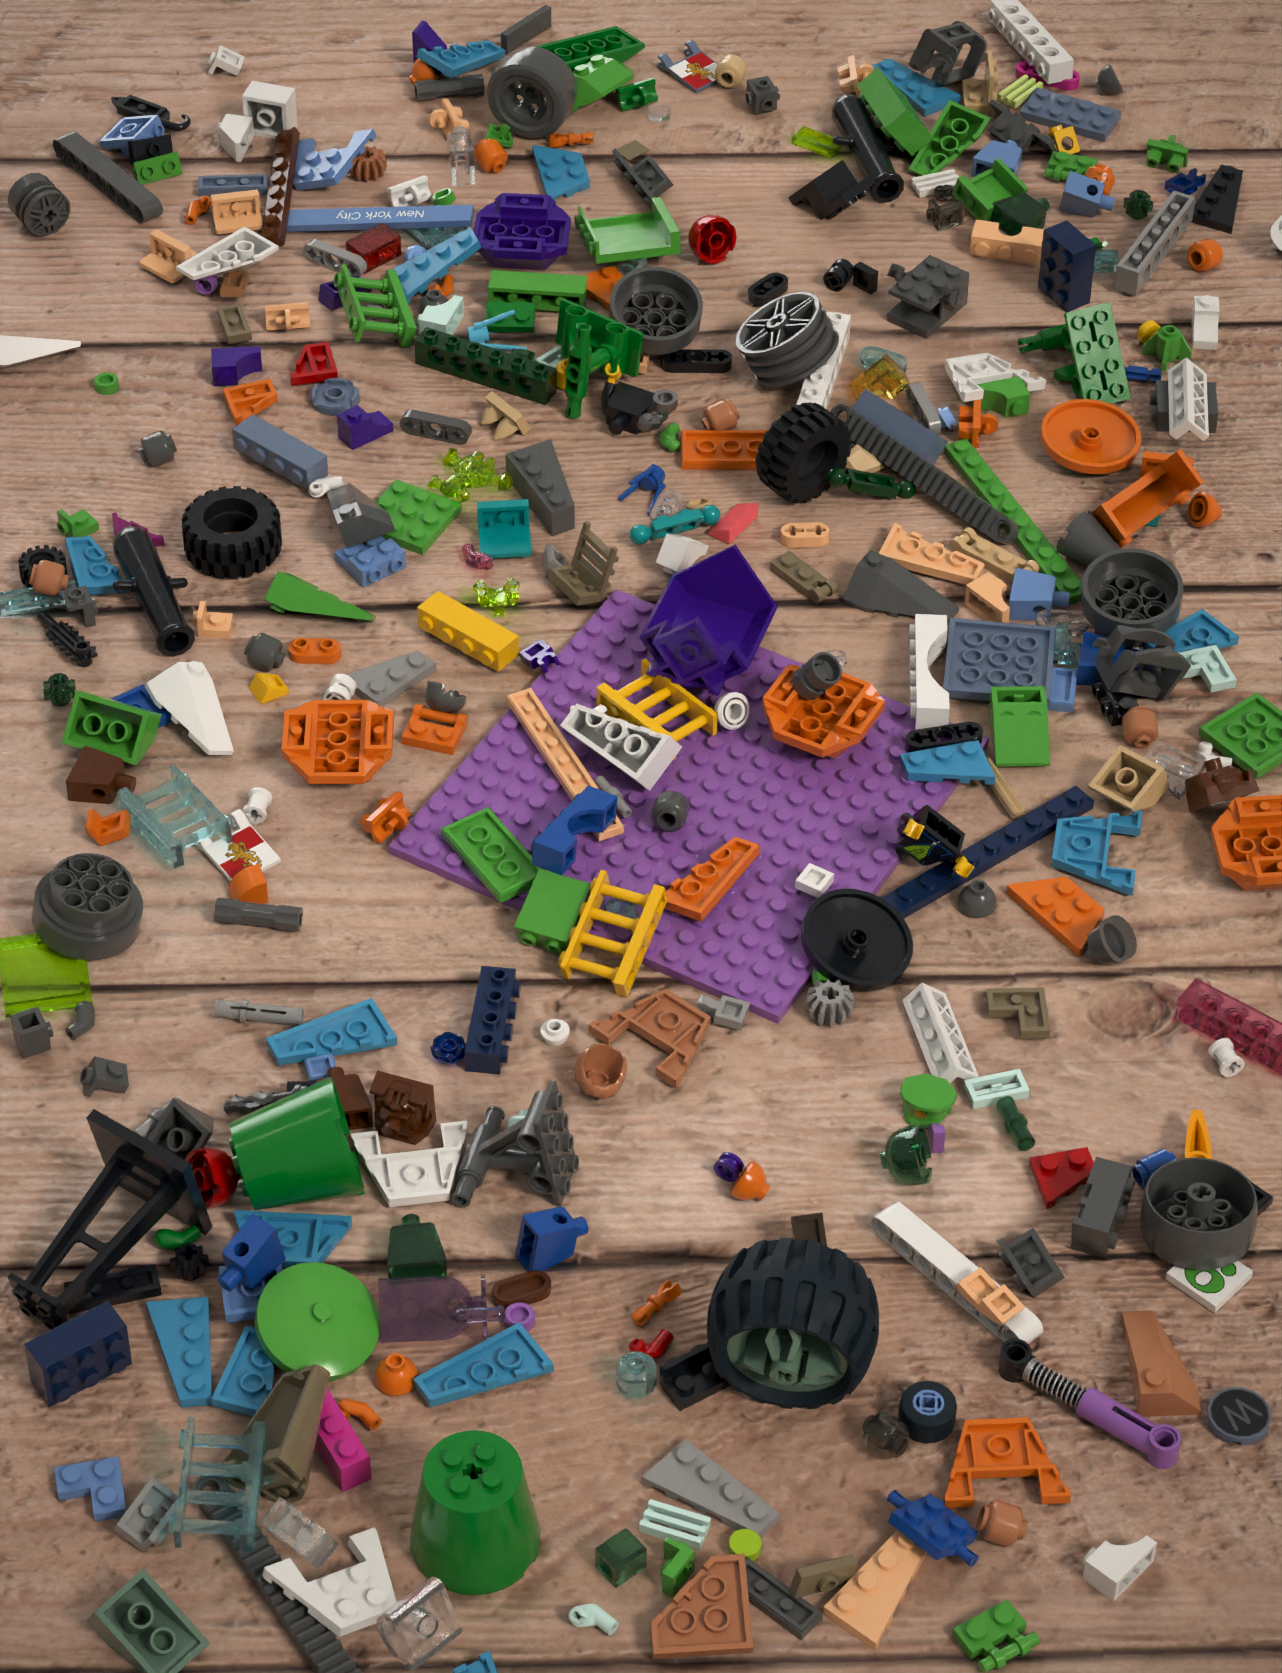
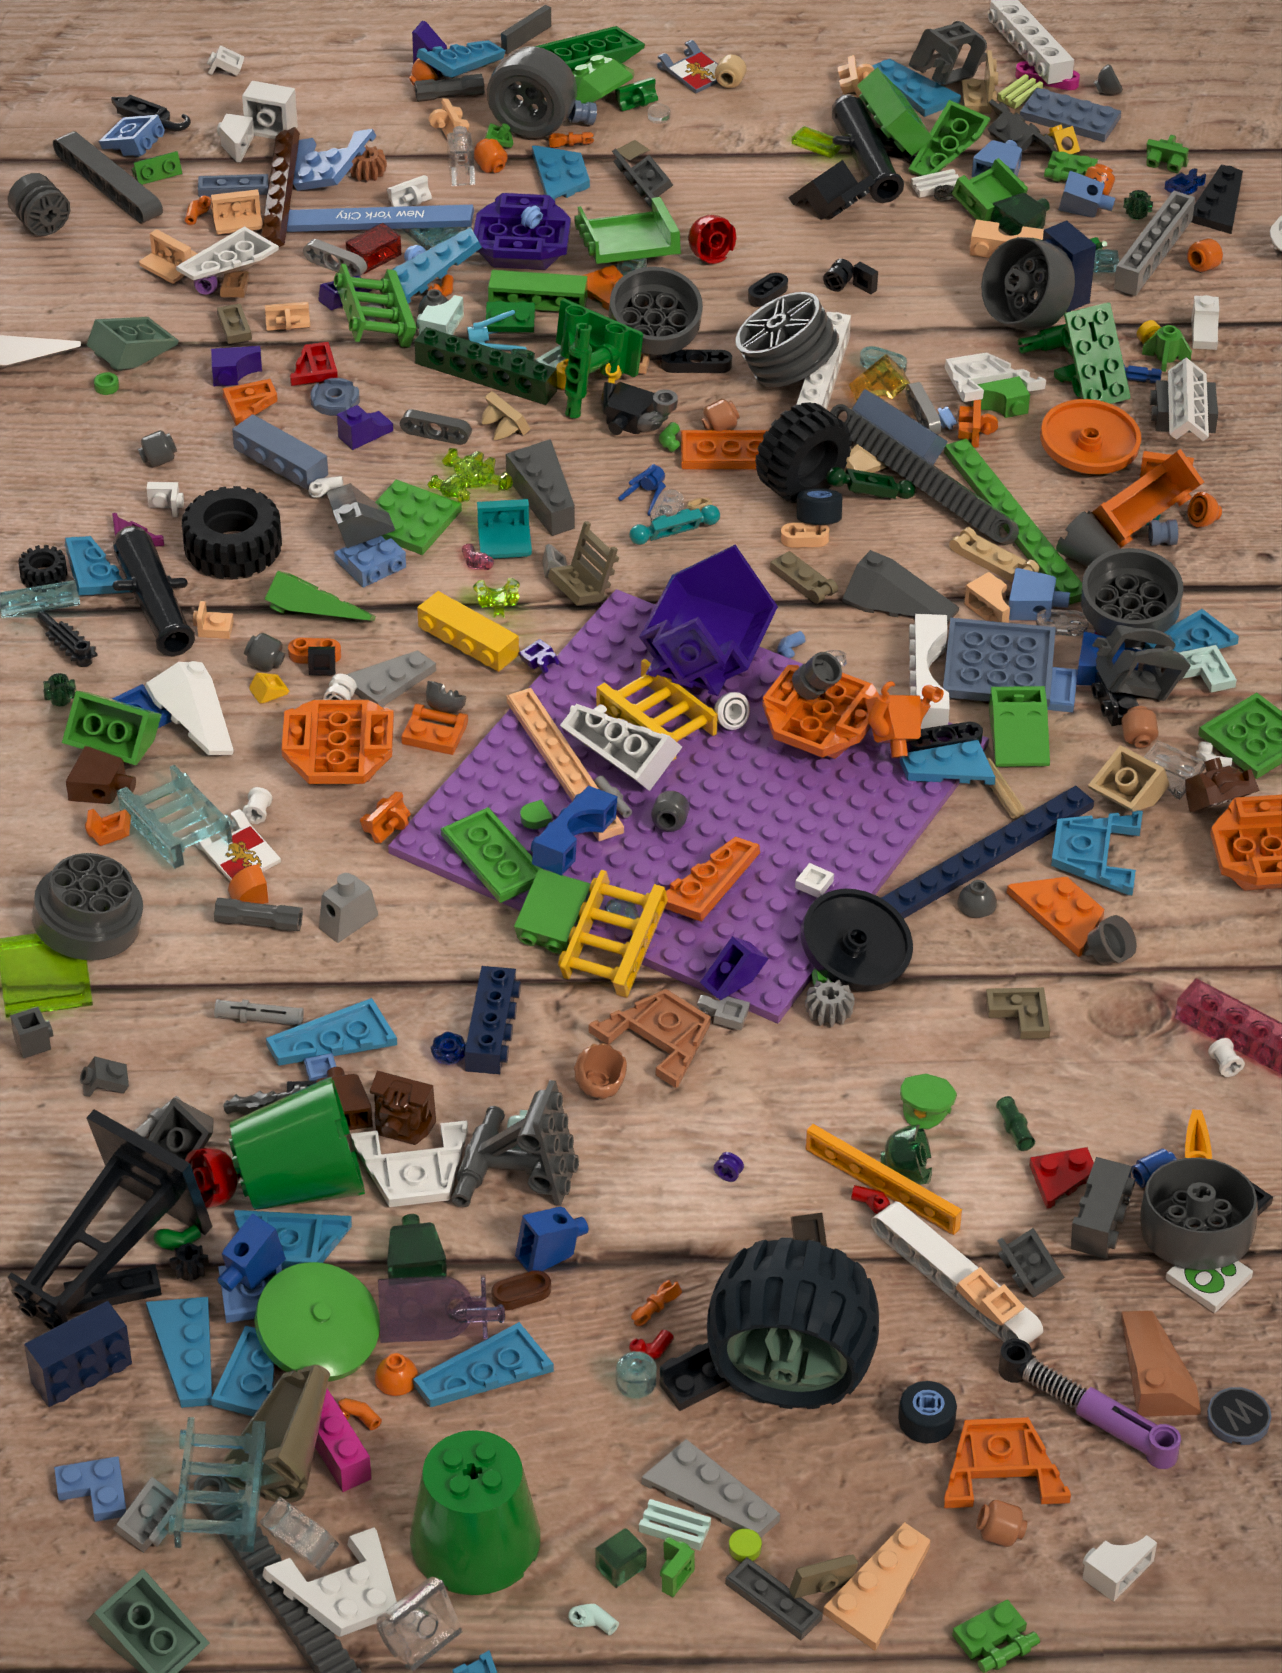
(48, 578): nougat head -> none
(76, 525): bright green bracket -> none
(80, 600): dark grey bracket -> none
(84, 1022): dark grey arm -> none
(129, 341): none -> sand green slope
(149, 147): black plate -> none
(165, 496): none -> white bracket
(322, 660): none -> black plate
(346, 907): none -> light grey torso
(444, 197): bright green tile -> none
(520, 1313): medium lavender tile -> none
(531, 217): none -> light blue plate
(535, 815): none -> bright green tile
(555, 1032): white plate -> none
(583, 112): none -> sand blue wheel
(679, 552): white arch -> none
(707, 1613): nougat plate -> none
(733, 968): none -> dark purple slope
(734, 522): coral slope -> none
(750, 1183): orange brick -> none
(762, 94): dark grey brick -> none
(787, 643): none -> medium blue arm
(819, 506): none -> black wheel
(873, 1198): none -> red arm
(883, 1179): none -> light orange tile
(885, 1435): clear smoke head -> none
(899, 717): none -> orange torso
(927, 295): dark grey torso -> none
(930, 558): light nougat wing -> none
(931, 840): black torso -> none
(933, 1527): blue plate -> none
(936, 1137): medium lavender tile -> none
(939, 1034): white fence -> none
(945, 215): clear smoke bracket -> none
(991, 1095): light aqua tile -> none
(1009, 279): none -> dark grey wheel
(1064, 650): clear light blue bracket -> none
(1163, 532): none -> sand blue wheel

